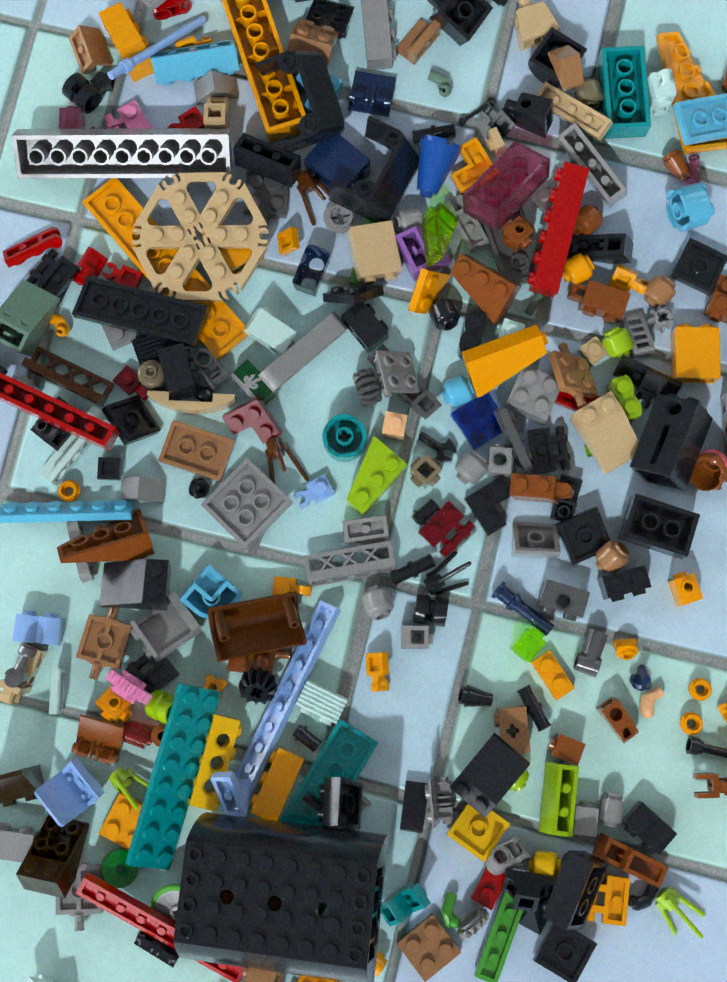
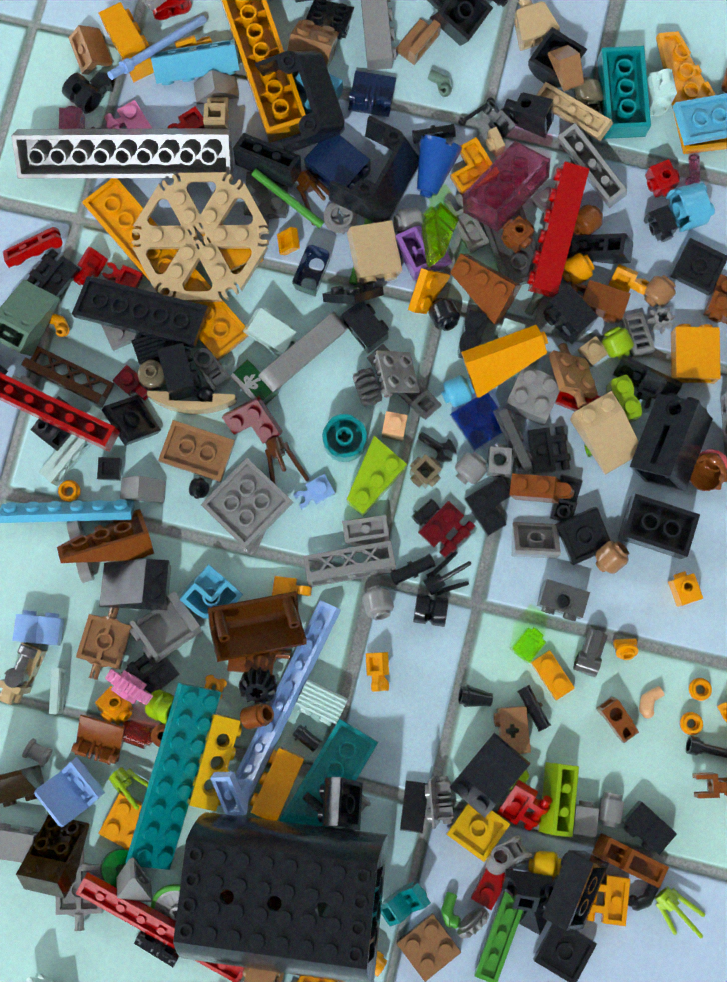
(37, 752): none -> light grey bush
(134, 883): none -> light grey slope
(256, 716): none -> dark orange brick
(287, 198): none -> bright green bar
(407, 637): light grey brick -> none
(514, 602): dark blue pin -> none
(517, 803): none -> red plate
(566, 748): dark orange brick -> none
(569, 314): none -> black brick
(624, 582): black brick -> none
(641, 680): dark blue plate -> none
(661, 223): none -> black brick
(662, 178): none -> red brick
(676, 164): dark orange cone -> none

